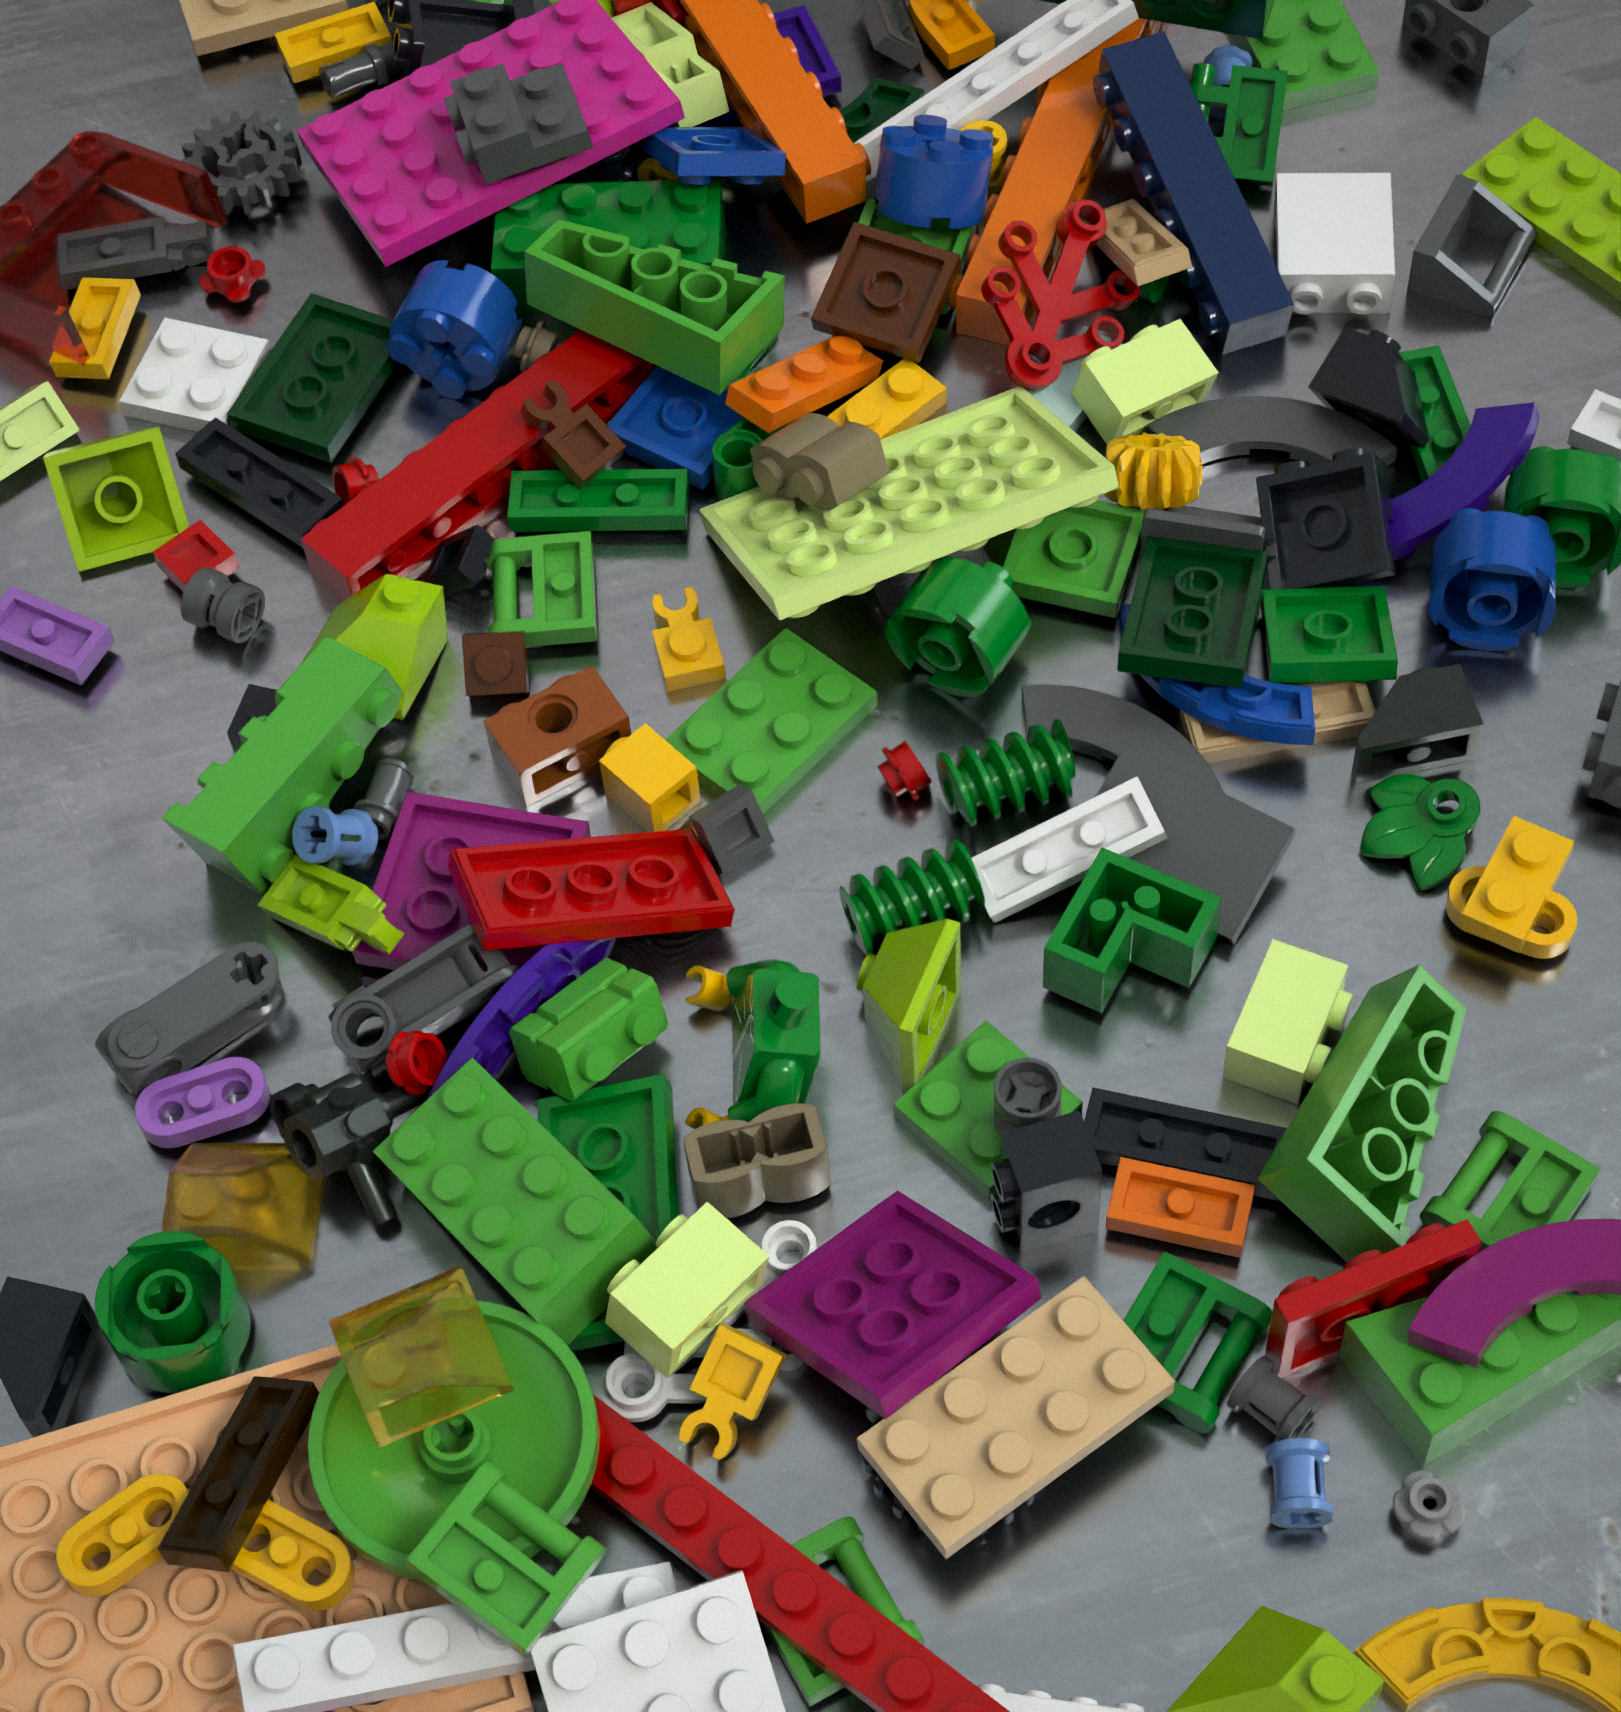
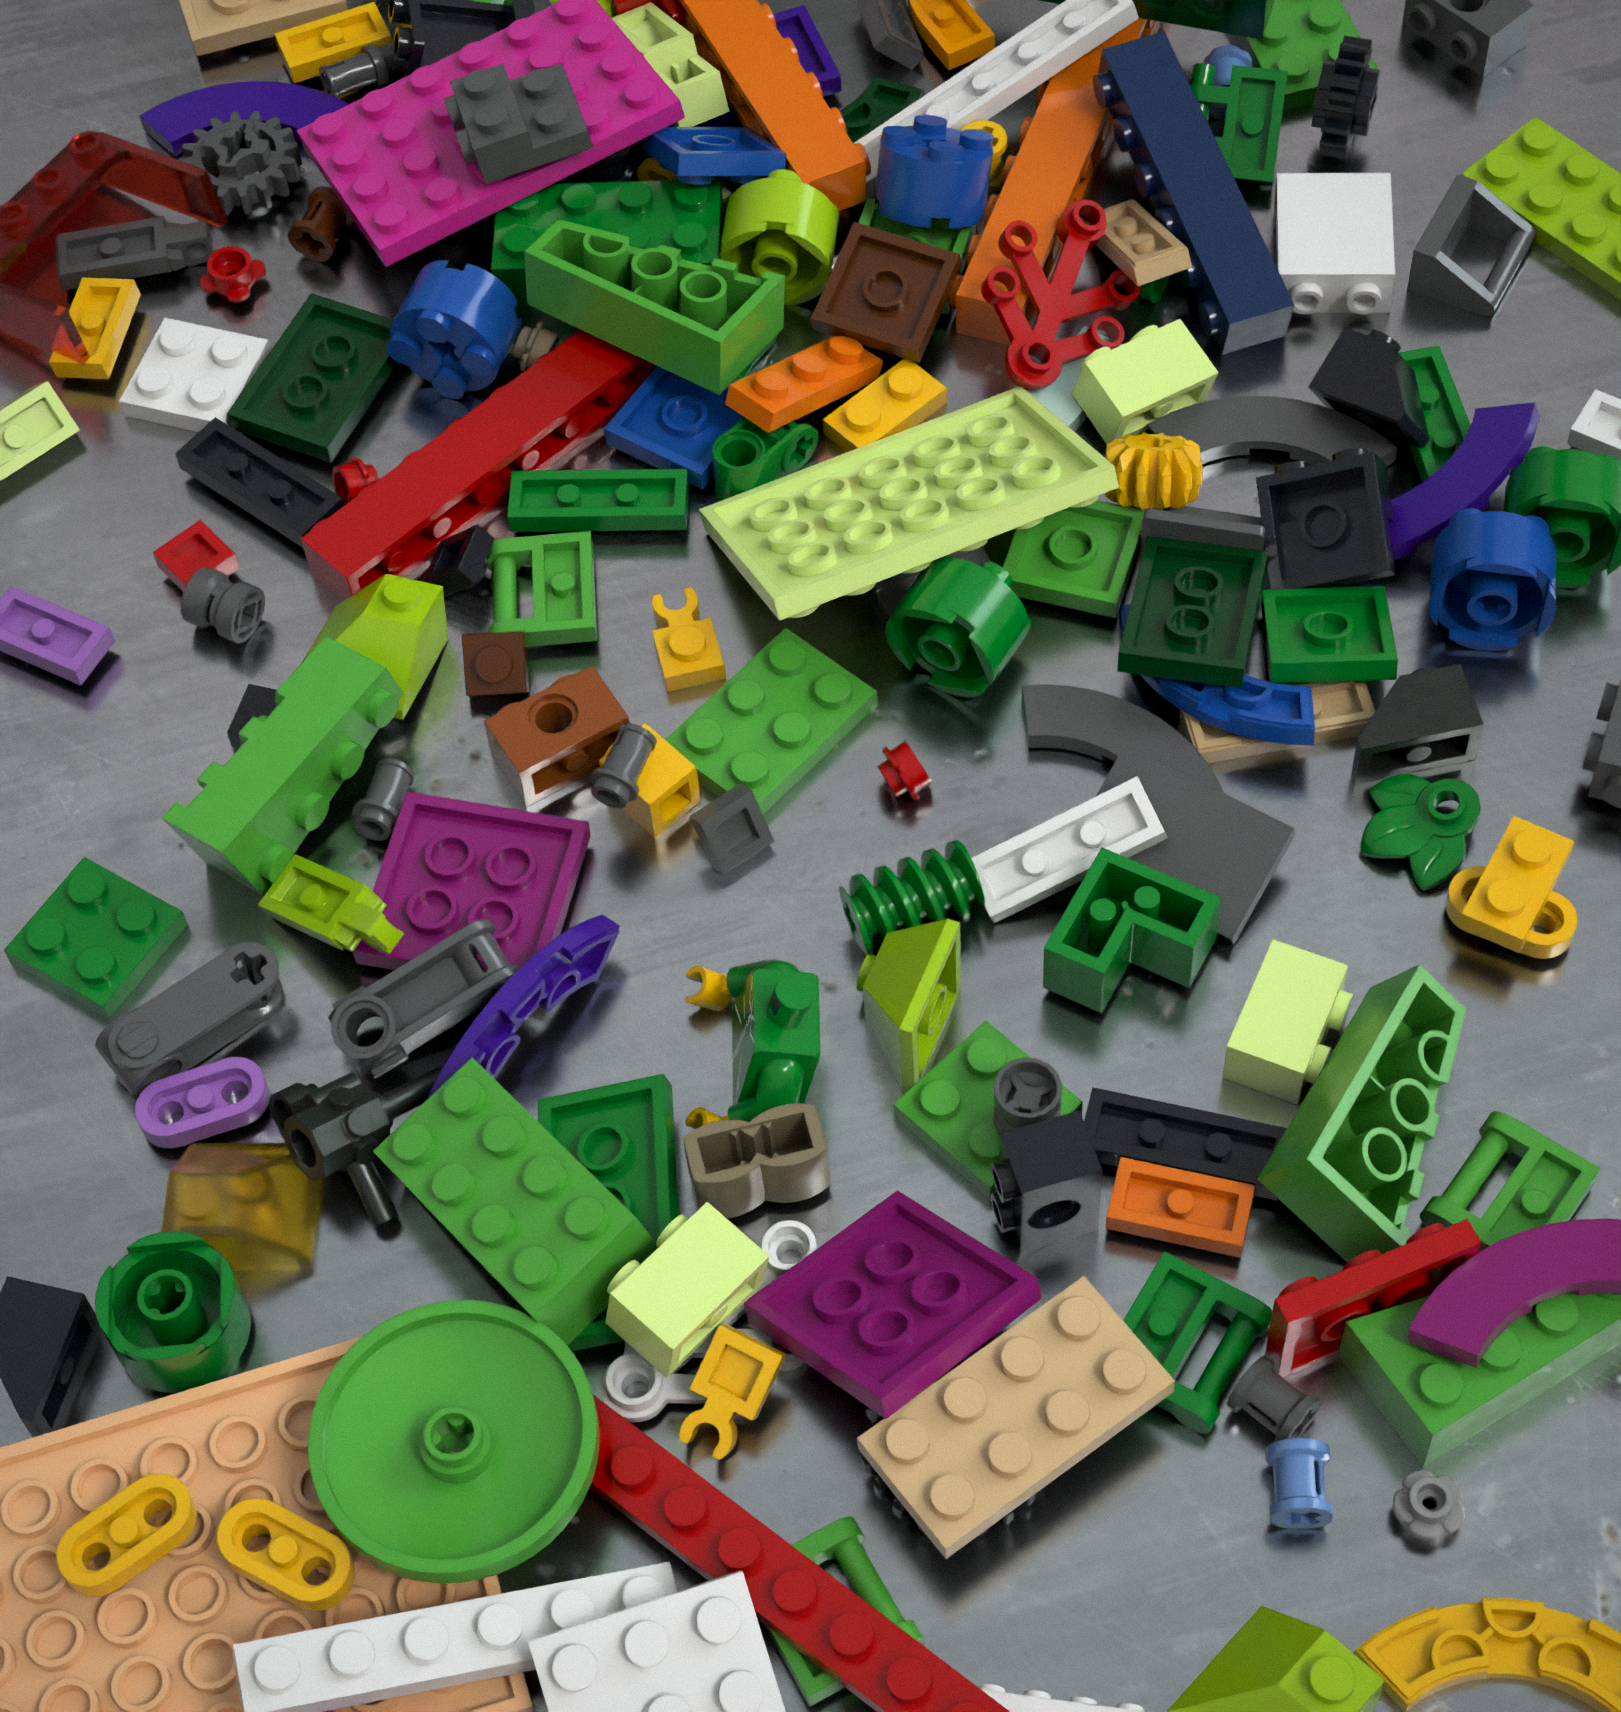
(96, 937): none -> green plate
(116, 497): lime slope -> none
(239, 1474): dark brown tile -> none
(293, 104): none -> dark purple tile
(320, 225): none -> reddish brown bush
(349, 822): medium blue bush -> none
(415, 1060): red plate -> none
(420, 1356): clear yellow slope -> none
(490, 1575): bright green plate -> none
(575, 441): reddish brown plate -> none
(589, 888): red tile -> none
(589, 1029): bright green brick -> none
(617, 778): none -> dark grey pin
(783, 230): none -> lime brick
(819, 461): dark tan brick -> none
(1007, 772): green piece -> none
(1345, 97): none -> black gear

